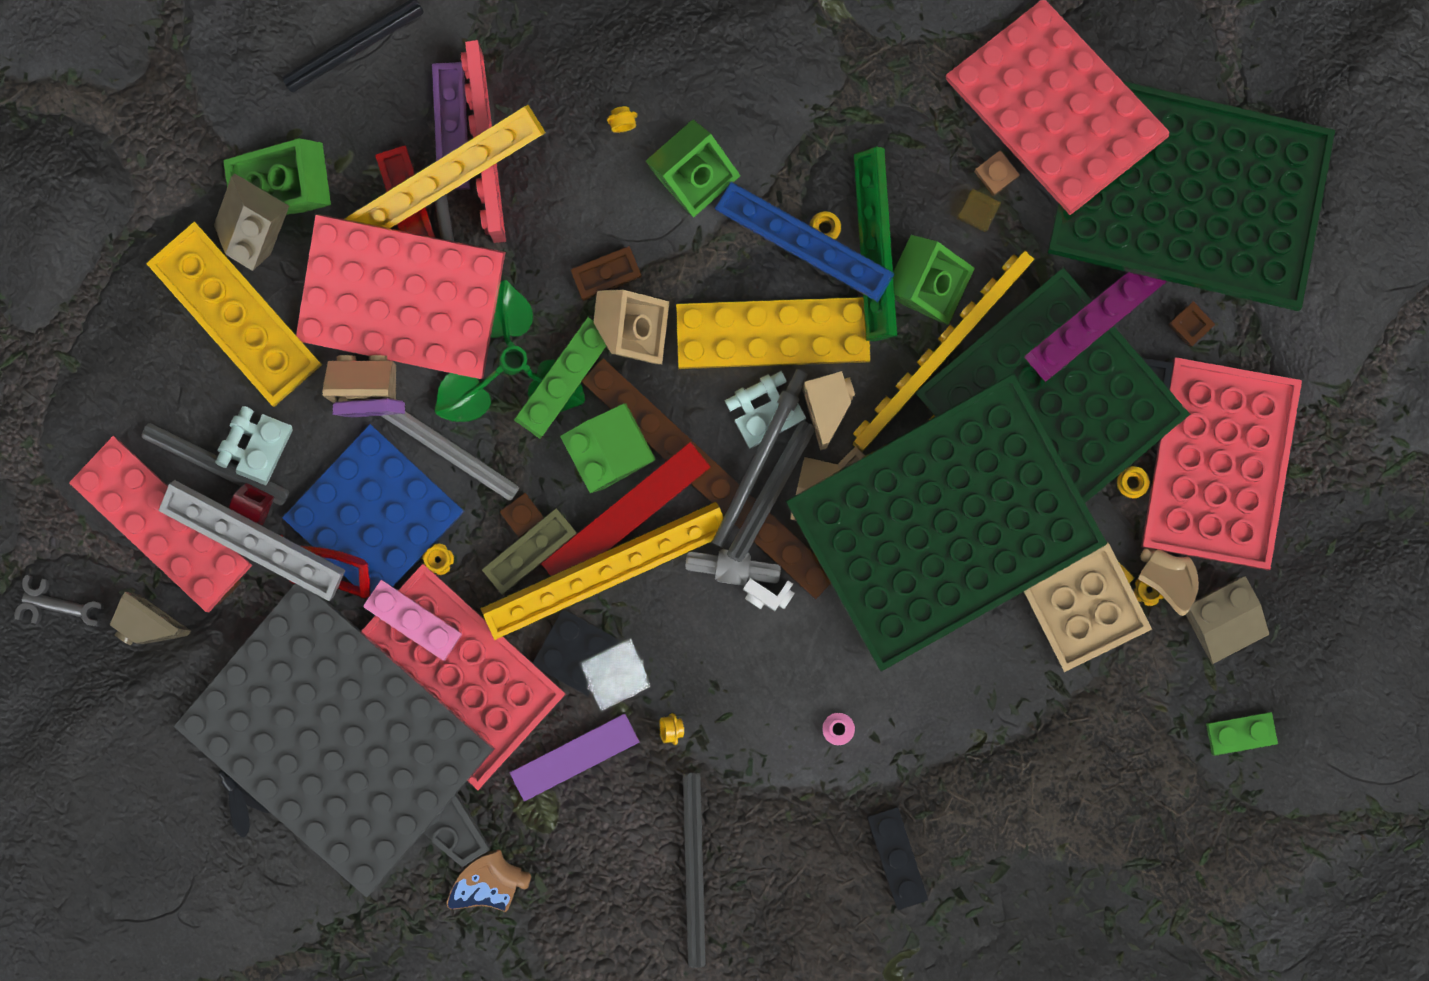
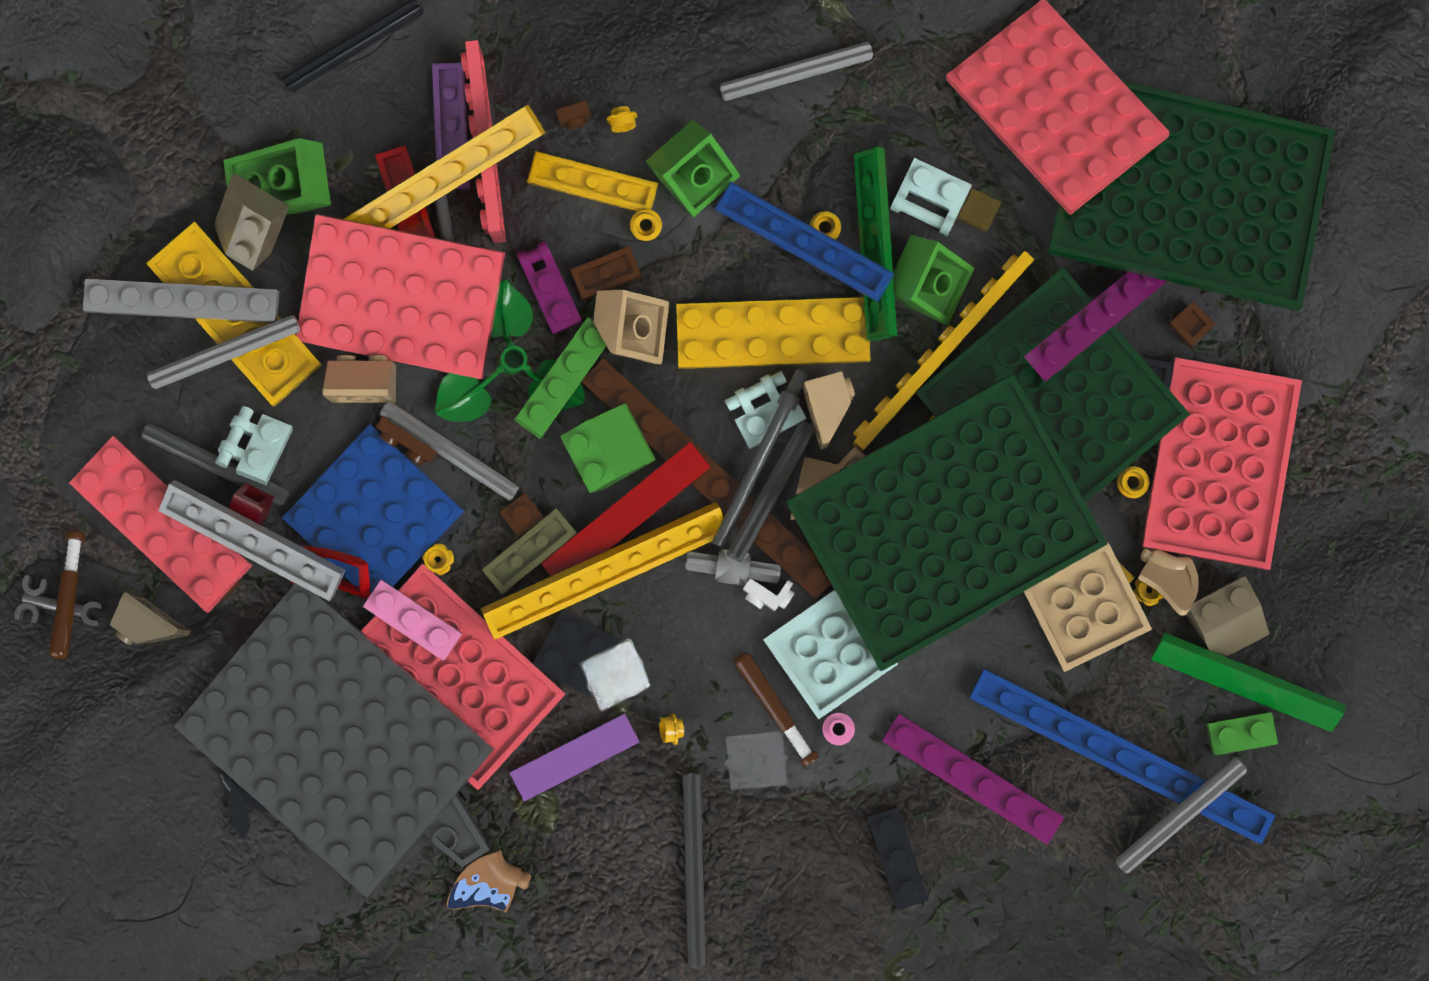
(65, 605): none -> reddish brown piece
(181, 300): none -> light grey plate
(223, 352): none -> light grey axle
(369, 407): medium lavender tile -> none
(394, 434): none -> reddish brown plate
(550, 289): none -> magenta plate
(574, 115): none -> reddish brown plate
(591, 182): none -> yellow tile
(645, 235): none -> yellow plate
(756, 760): none -> clear piece
(766, 695): none -> reddish brown piece
(796, 71): none -> light grey axle
(824, 655): none -> light aqua plate
(935, 187): none -> light aqua plate
(973, 779): none -> magenta plate
(996, 173): medium nougat plate -> none
(1116, 754): none -> blue plate
(1181, 815): none -> light grey axle
(1248, 682): none -> green tile

